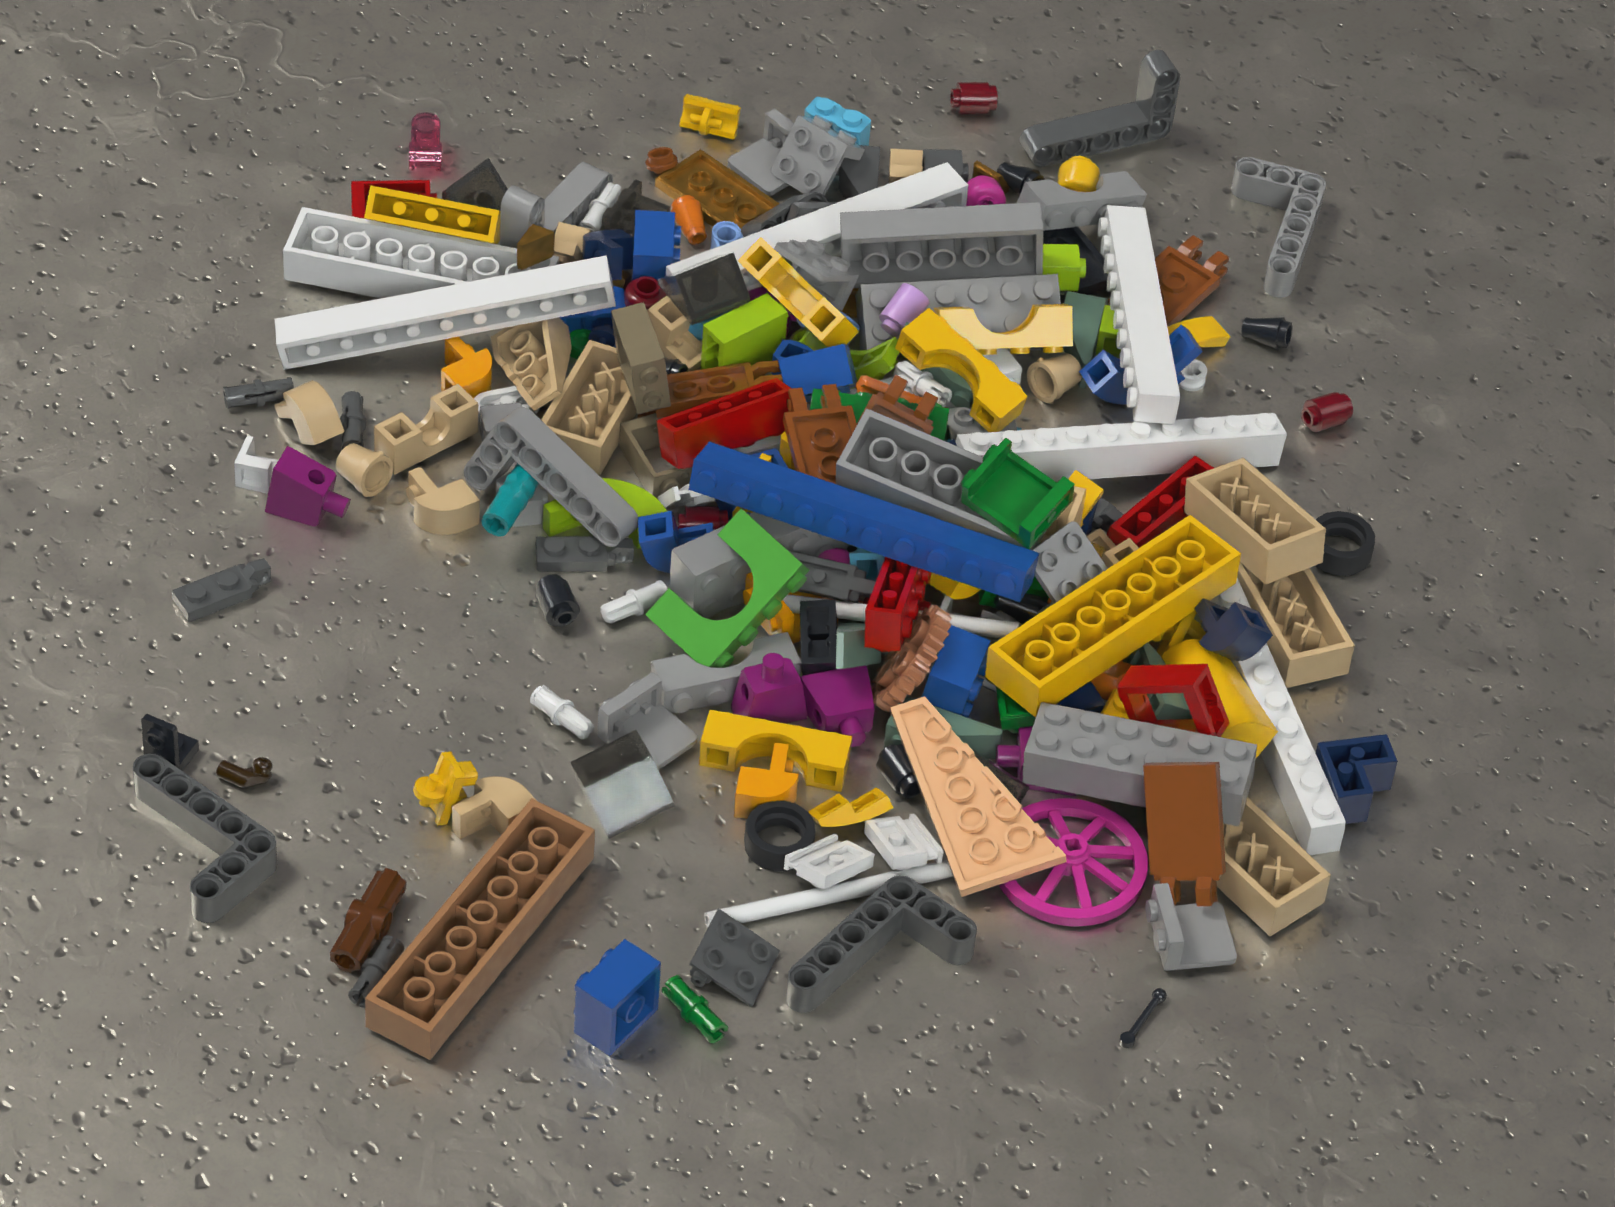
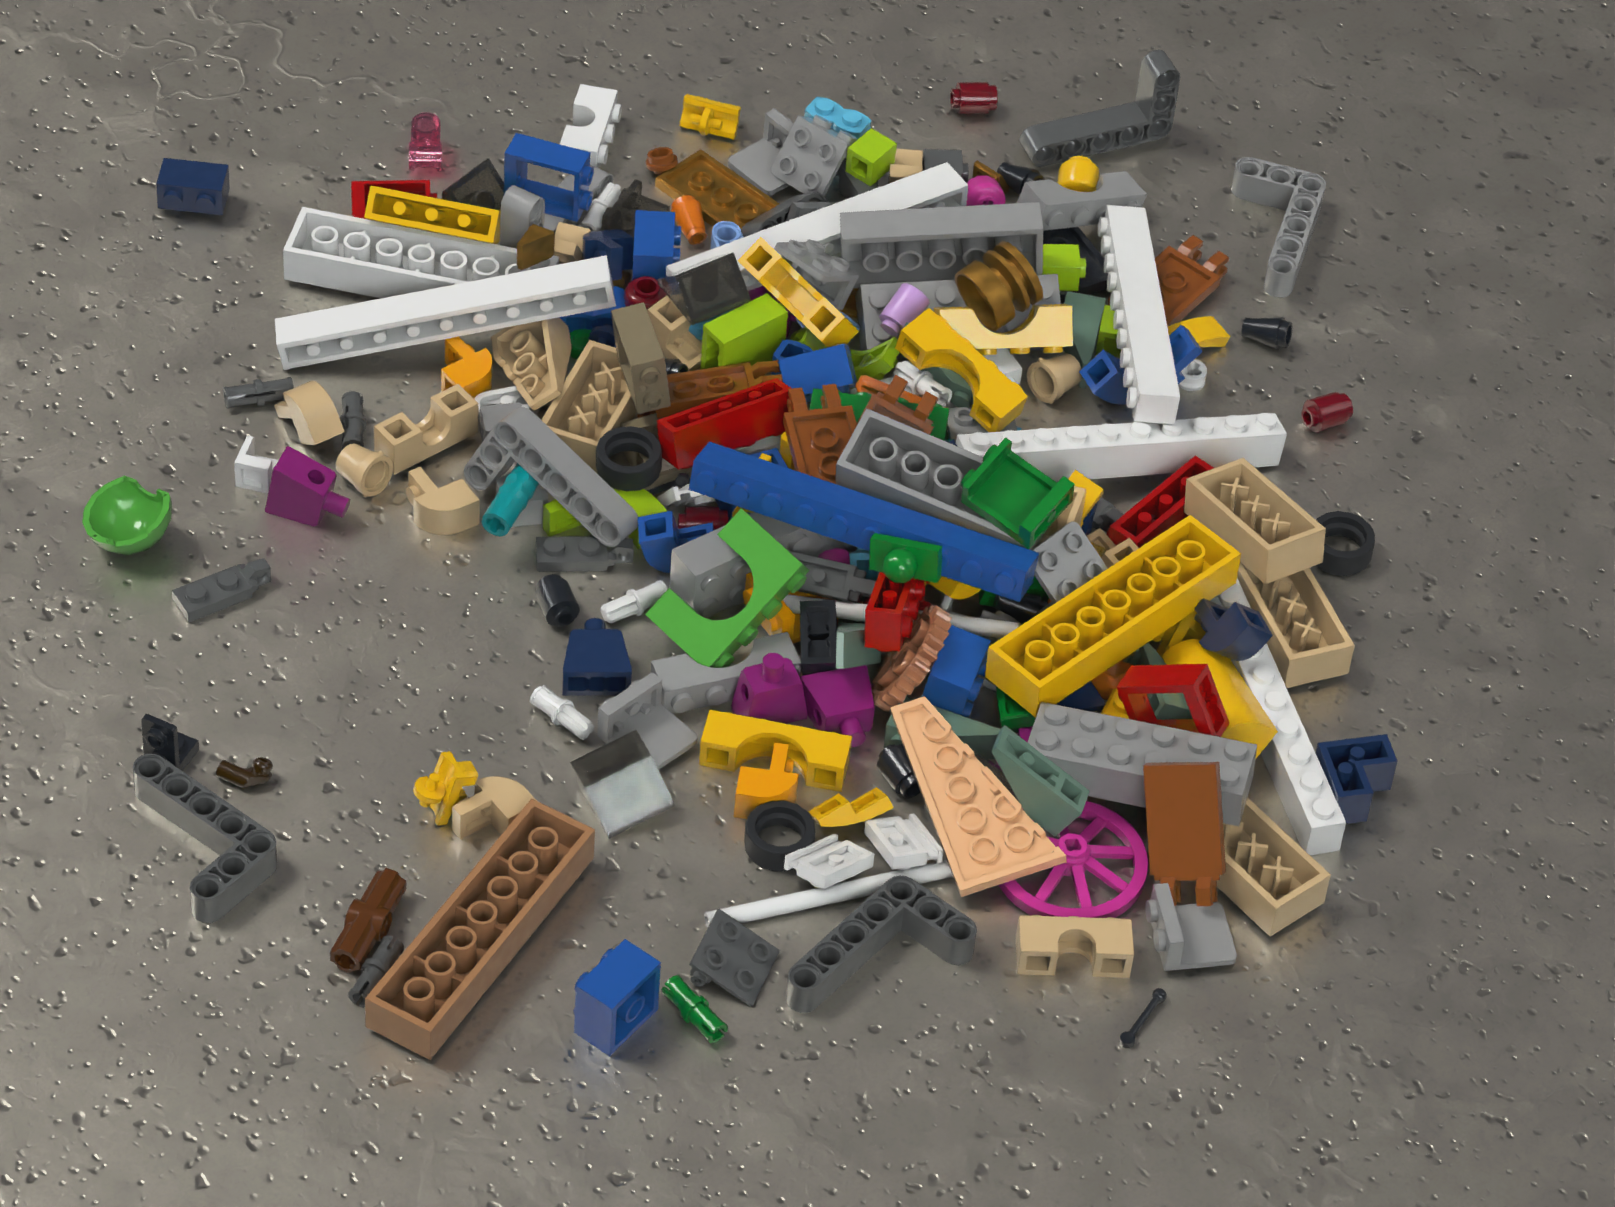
(126, 516): none -> bright green cylinder
(193, 186): none -> dark blue brick
(553, 156): none -> blue window
(593, 122): none -> white arch
(596, 661): none -> dark blue torso
(629, 477): none -> black tyre
(681, 480): none -> black hinge
(870, 157): none -> lime brick
(905, 559): none -> green tile
(999, 285): none -> pearl gold wheel
(1040, 785): none -> sand green slope
(1101, 940): none -> tan arch

